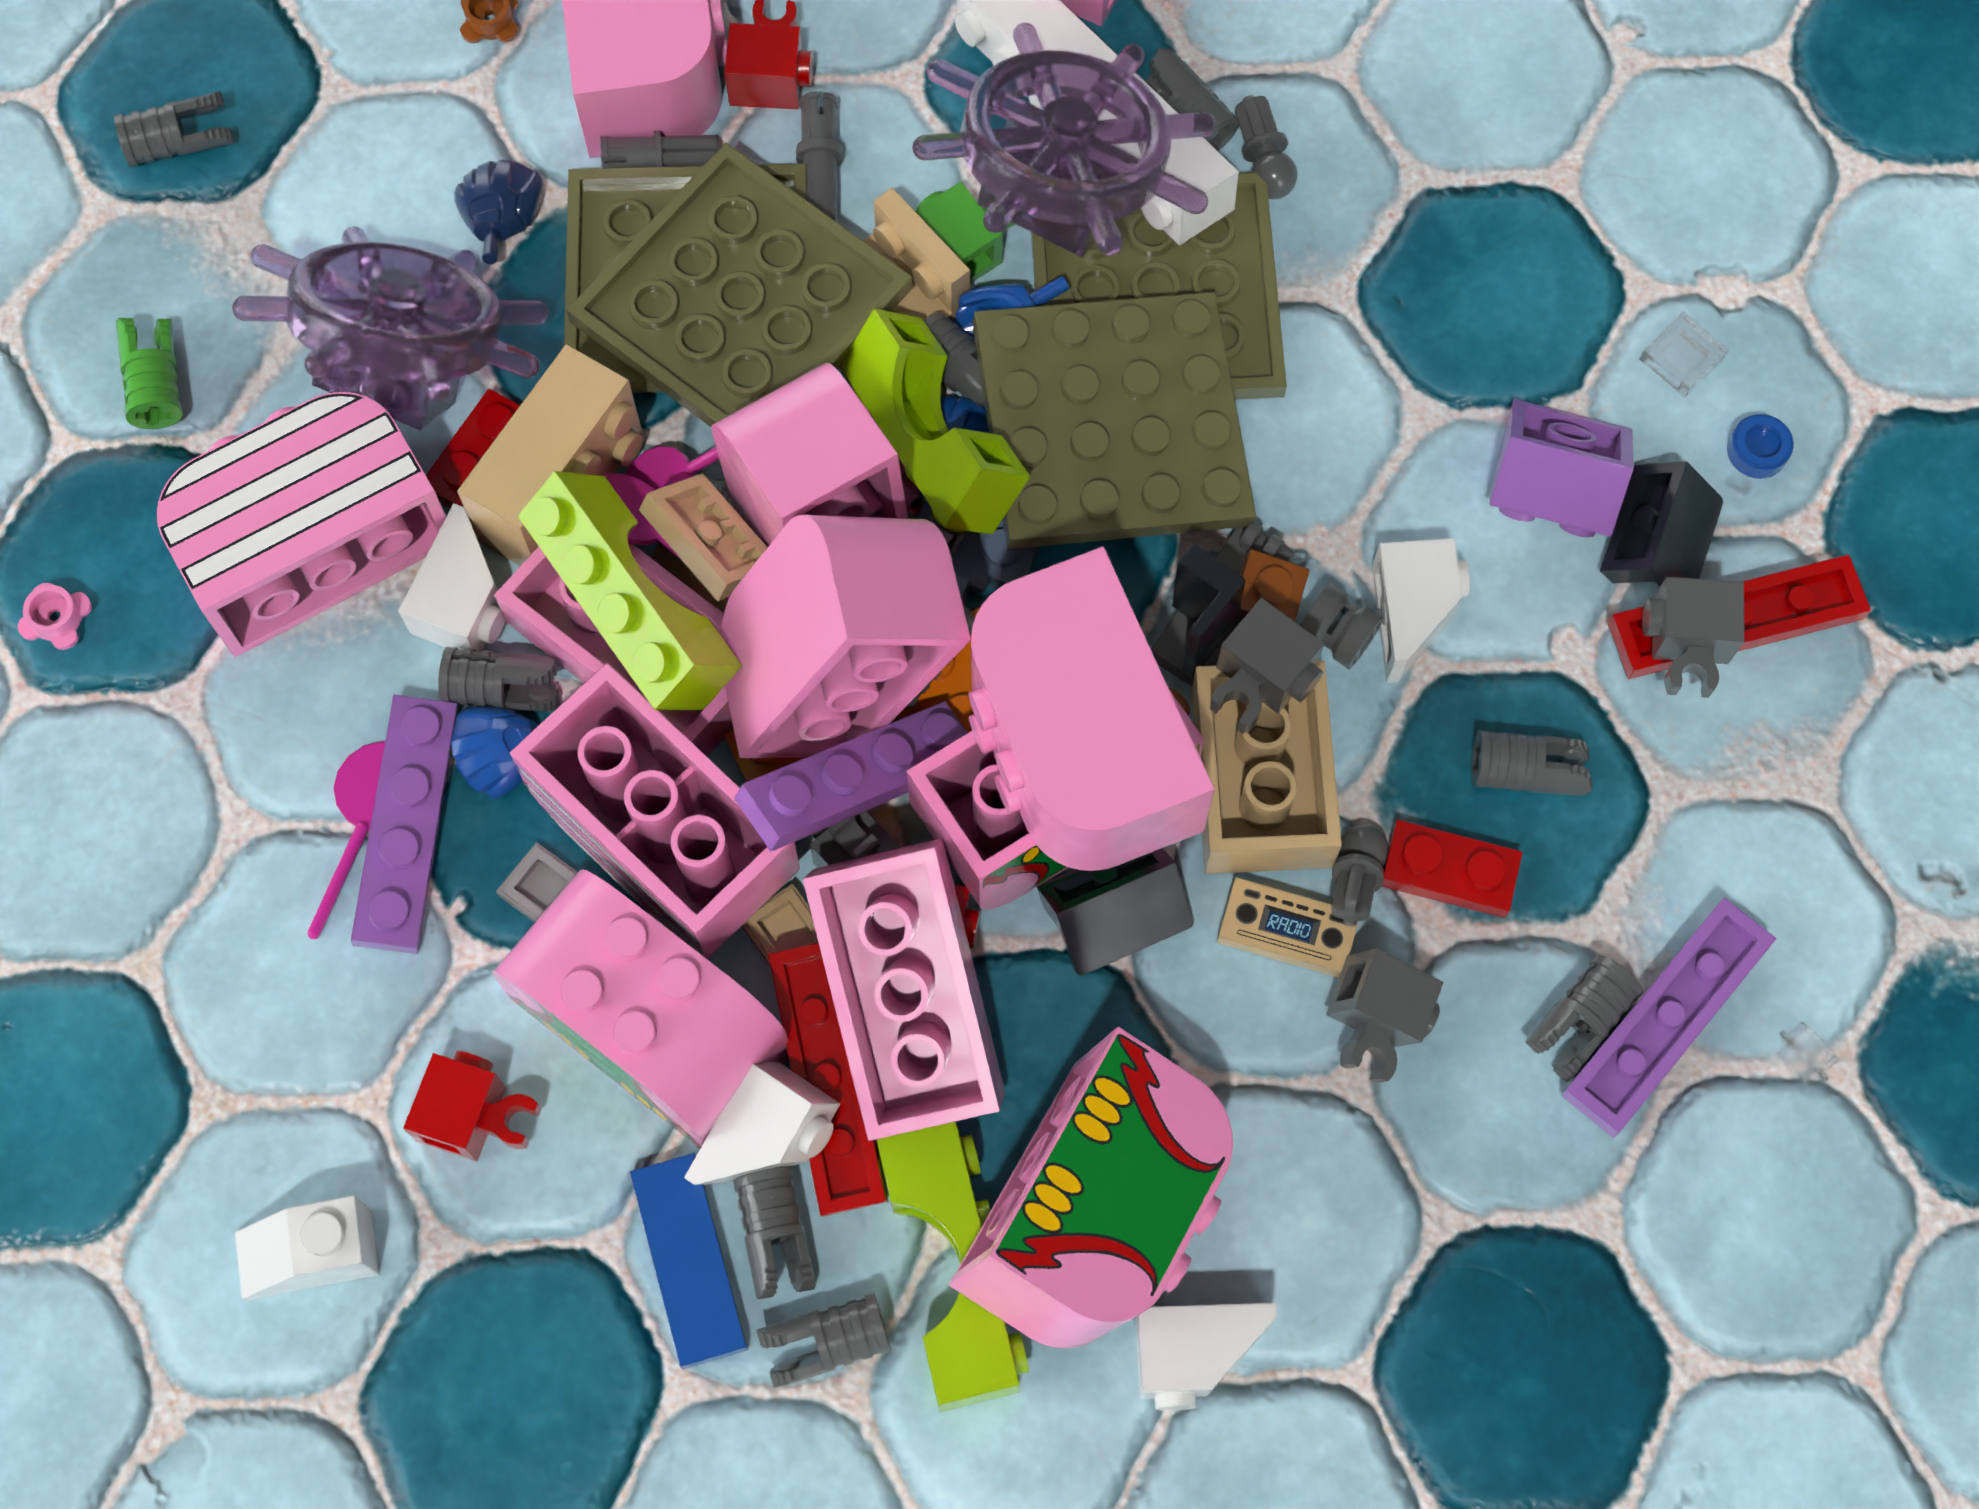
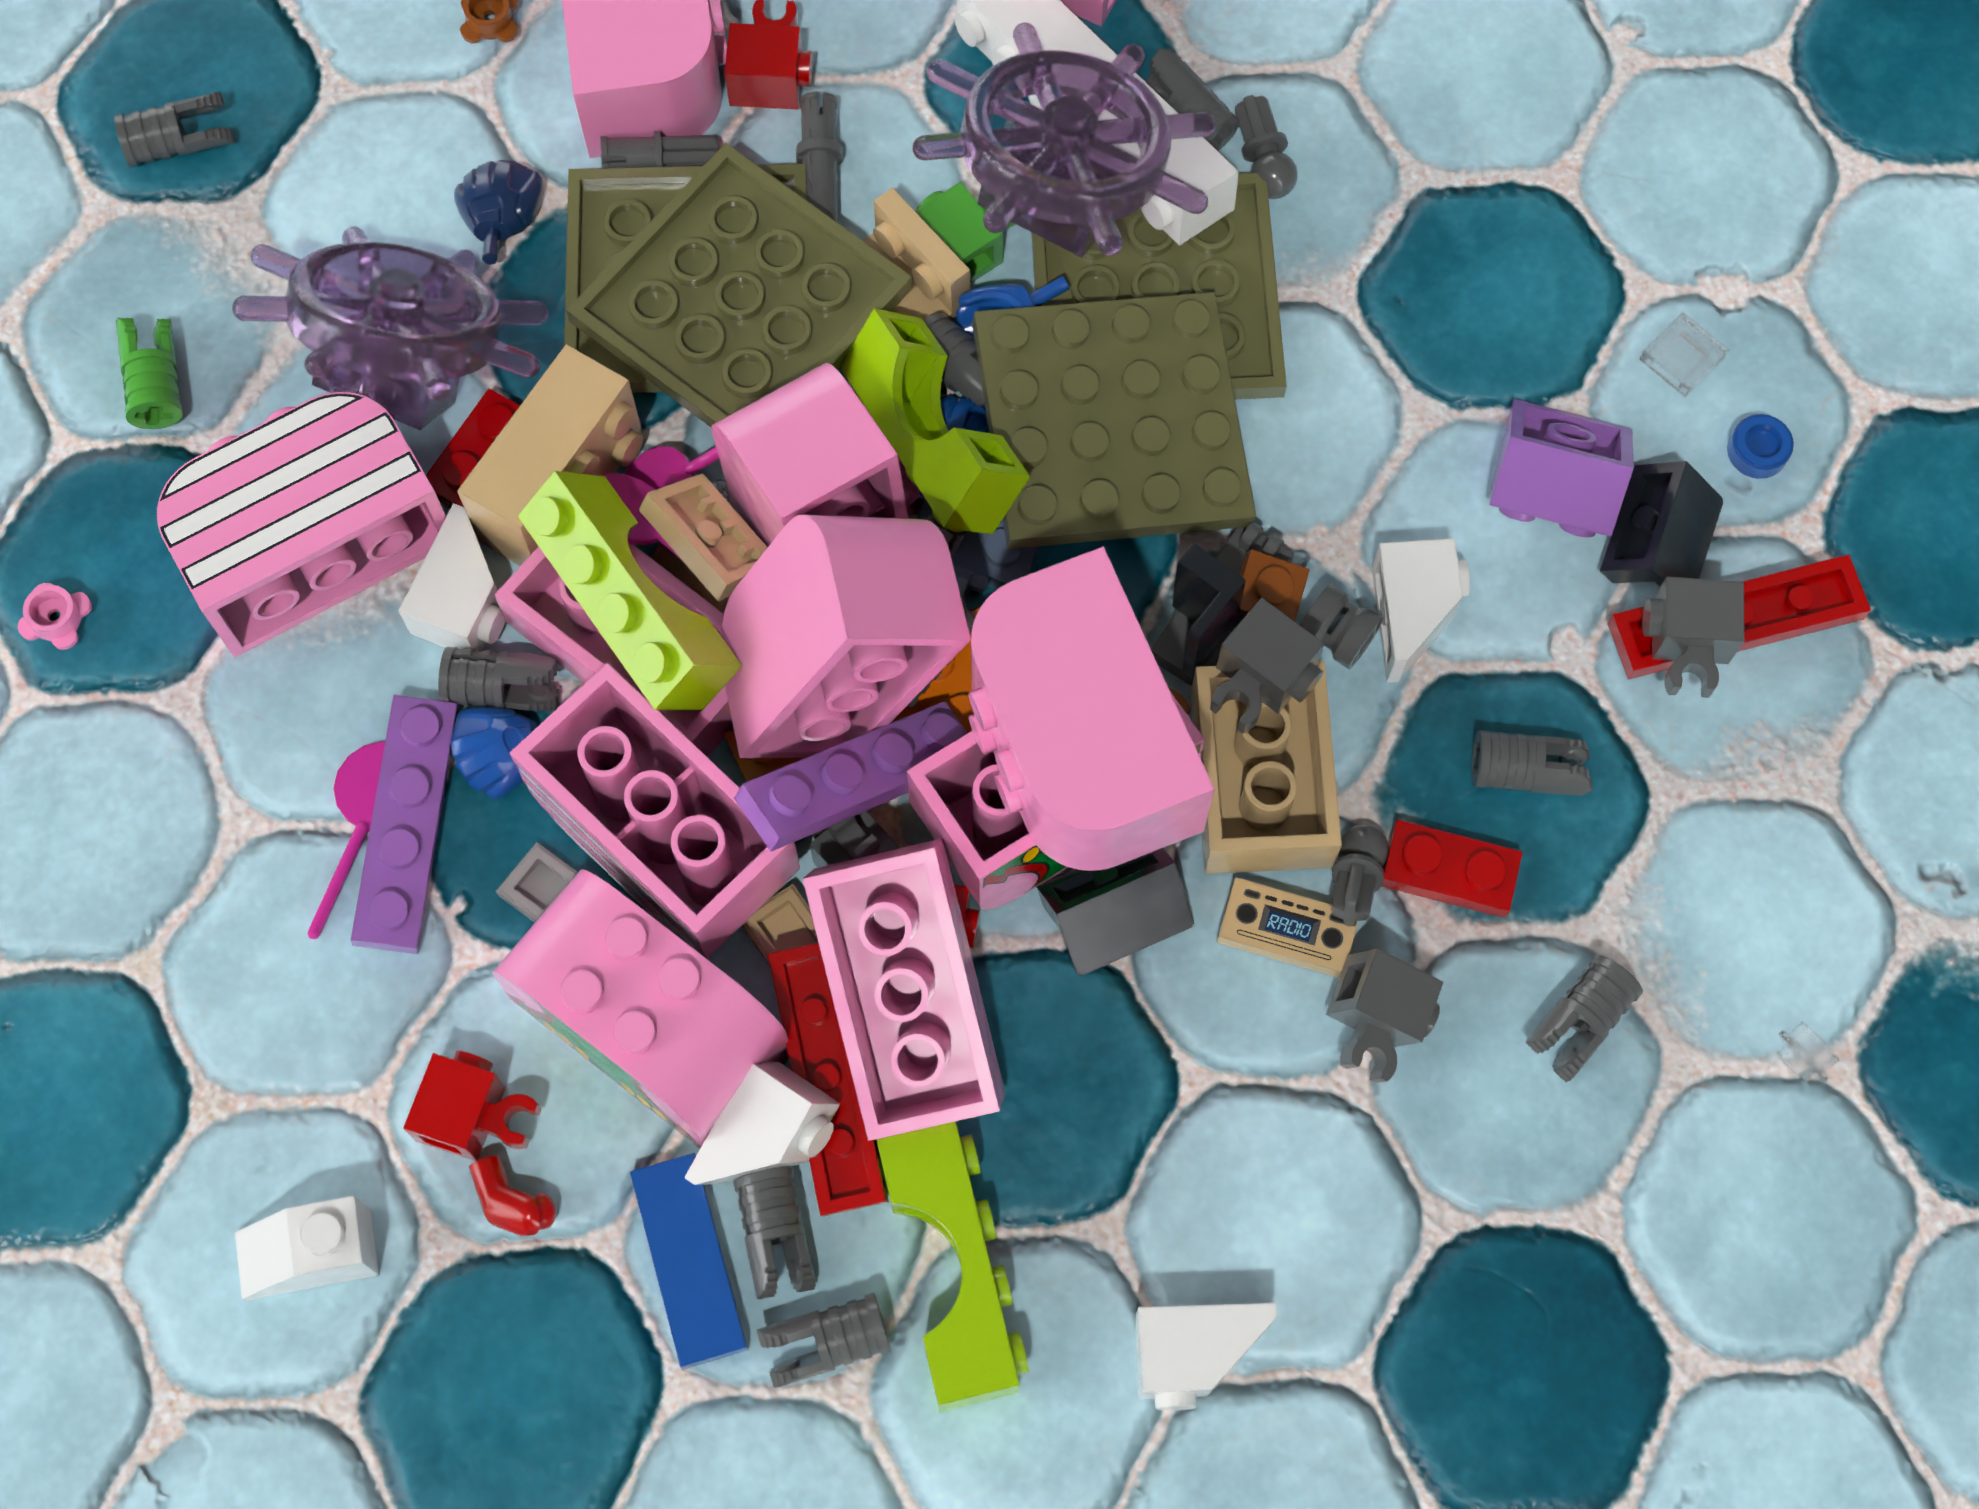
(506, 1206): none -> red arm
(1102, 1198): brick -> none
(1668, 1017): medium lavender plate -> none

